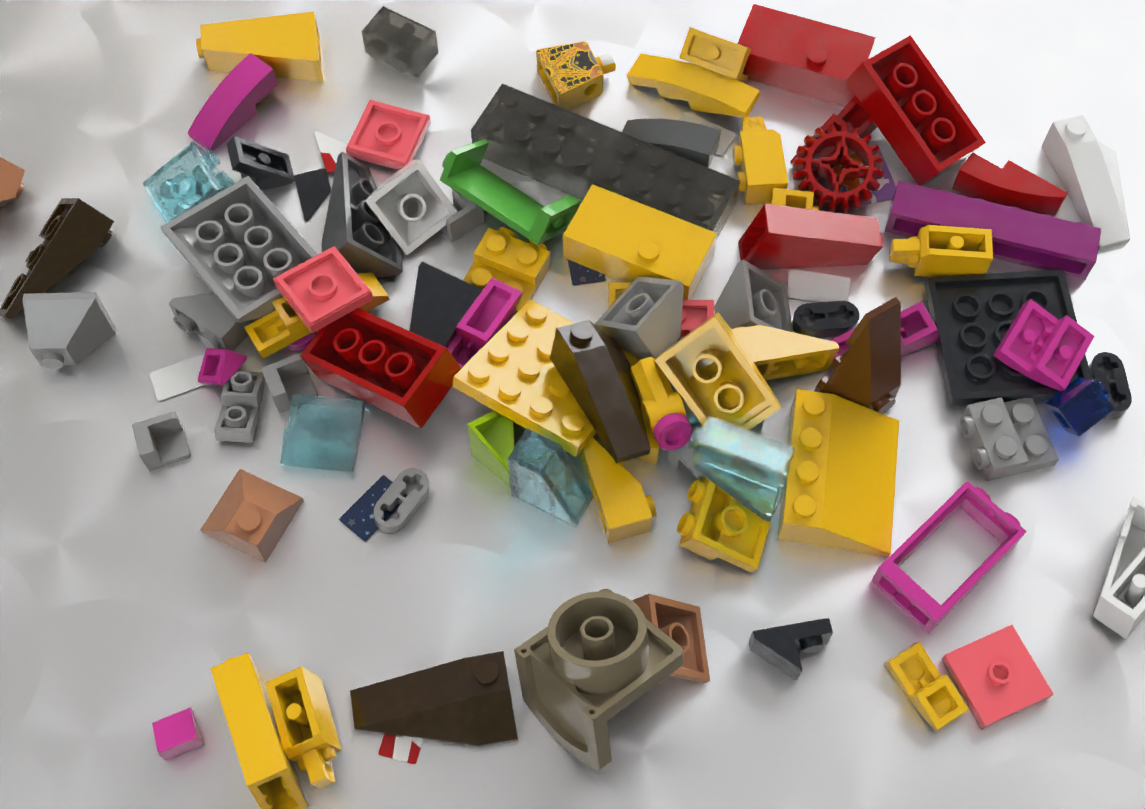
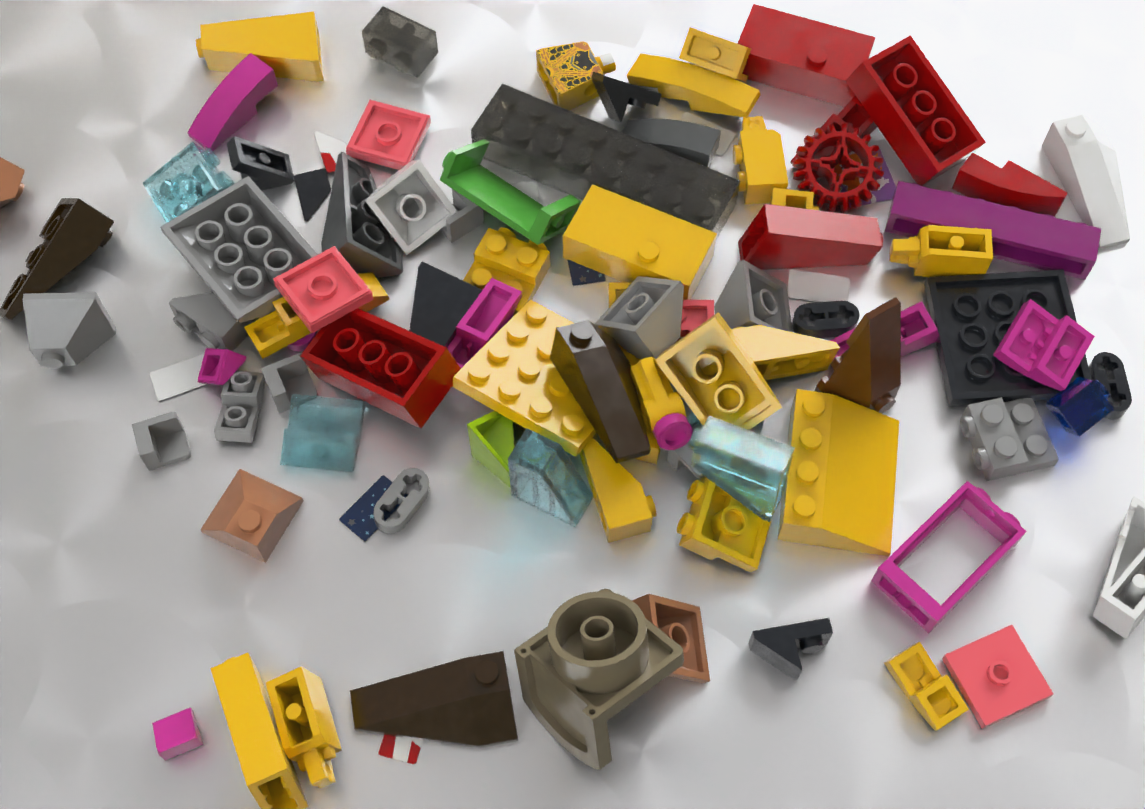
(617, 94): none -> black slope

